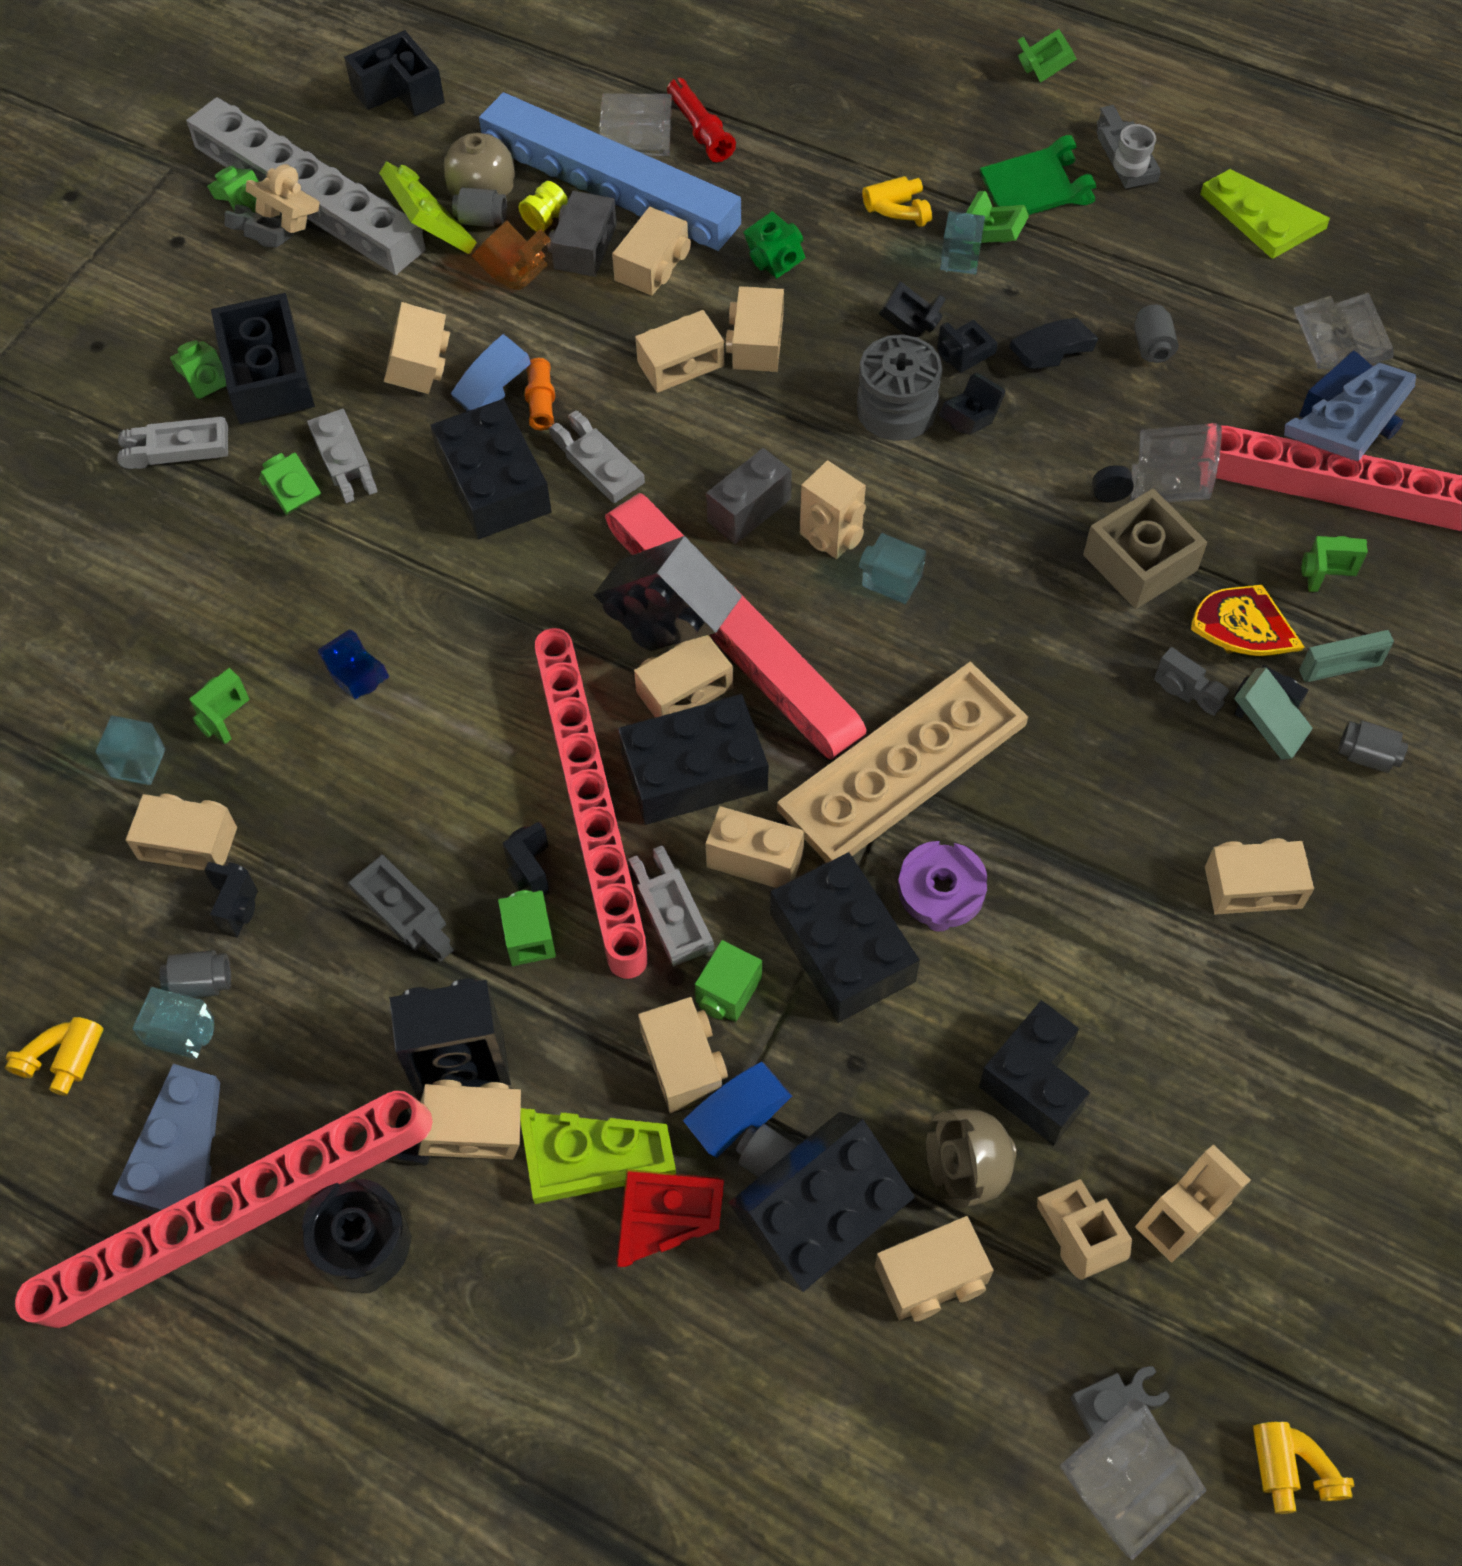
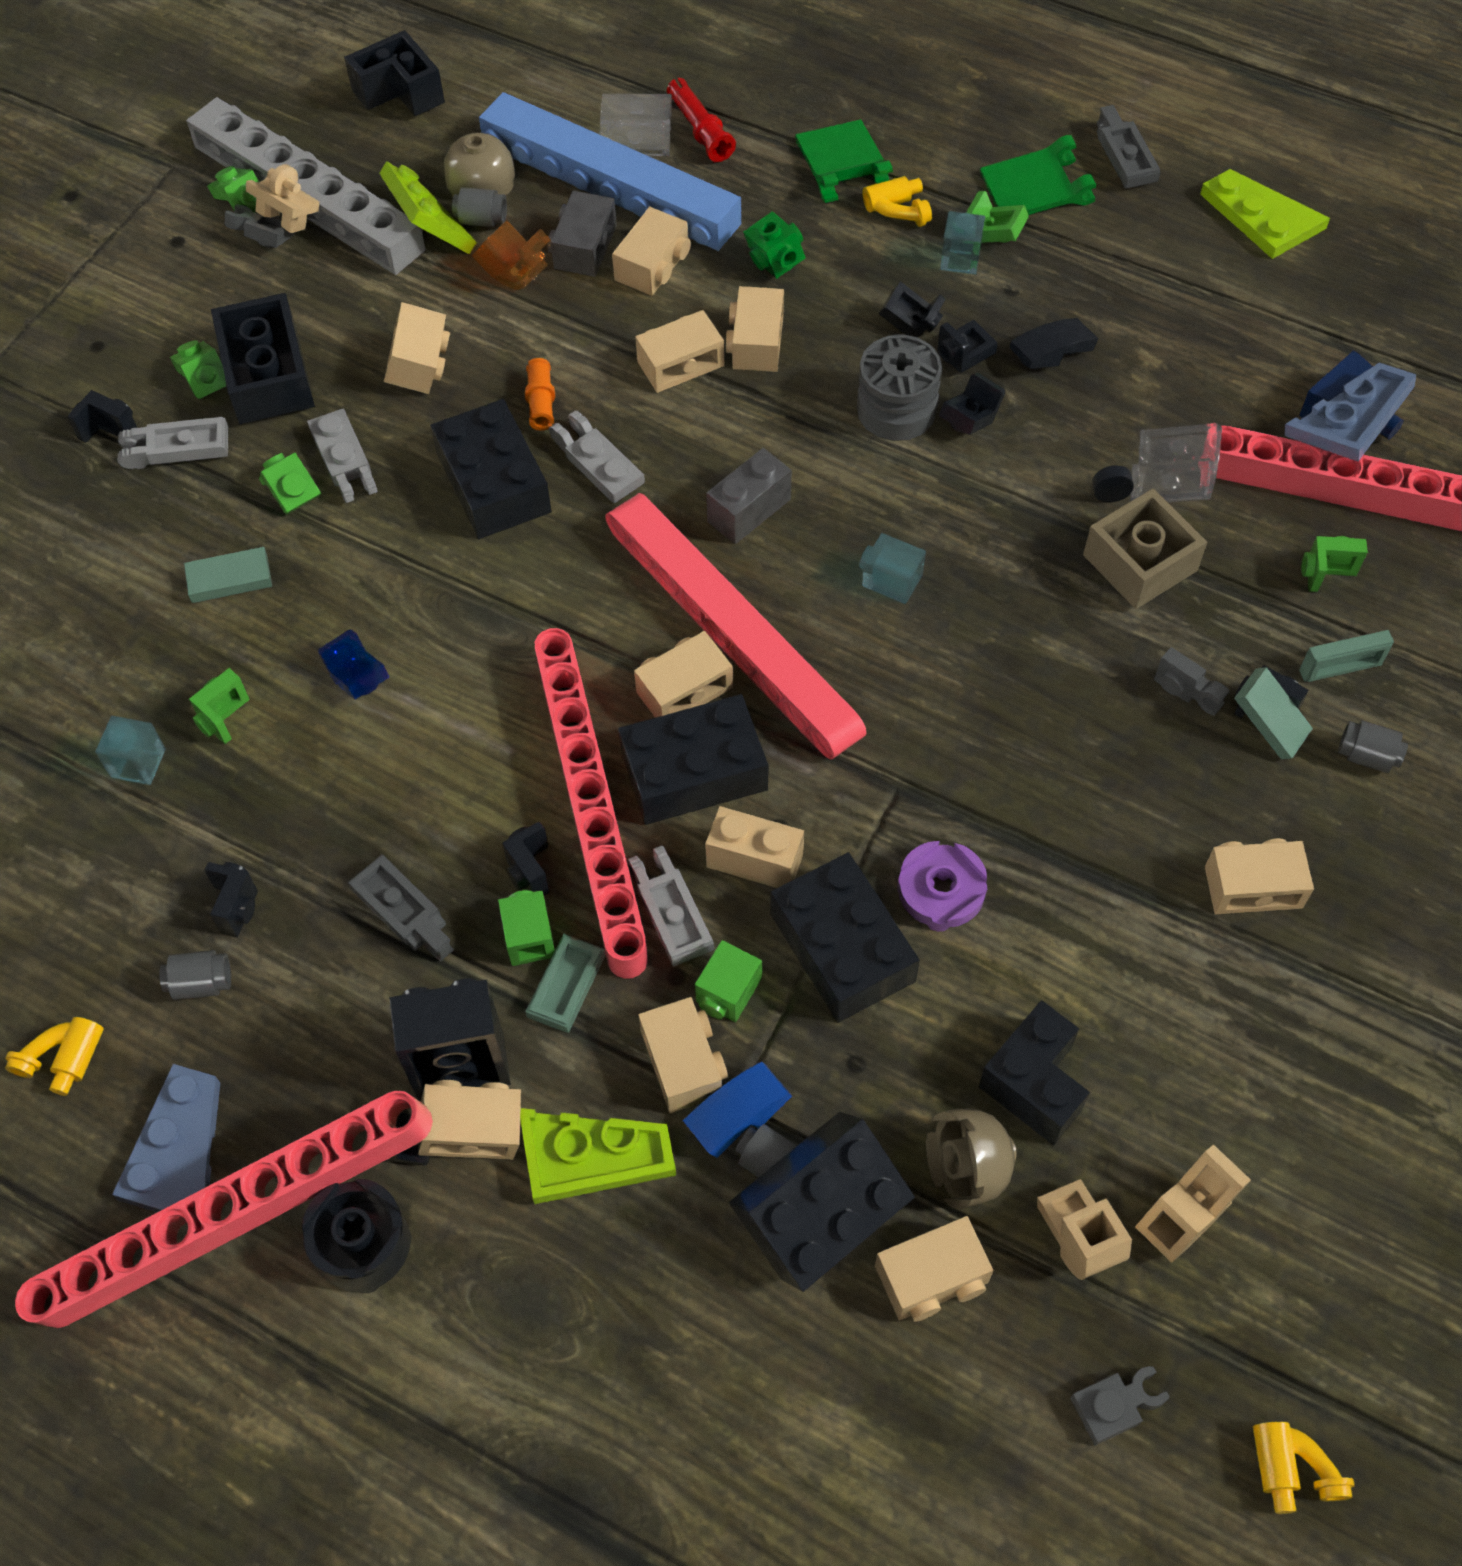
(100, 412): none -> black bracket
(174, 1023): clear light blue brick -> none
(181, 832): tan brick -> none
(227, 574): none -> sand green tile
(489, 373): medium blue slope -> none
(543, 206): neon yellow wheel -> none
(565, 983): none -> sand green tile
(665, 1211): red wing -> none
(667, 595): black brick -> none
(832, 510): tan brick -> none
(841, 155): none -> green flag
(902, 764): tan plate -> none
(1046, 55): bright green bracket -> none
(1133, 1478): clear slope -> none
(1134, 150): light grey wheel -> none
(1155, 334): dark grey brick -> none
(1245, 622): shield -> none
(1340, 328): clear slope -> none

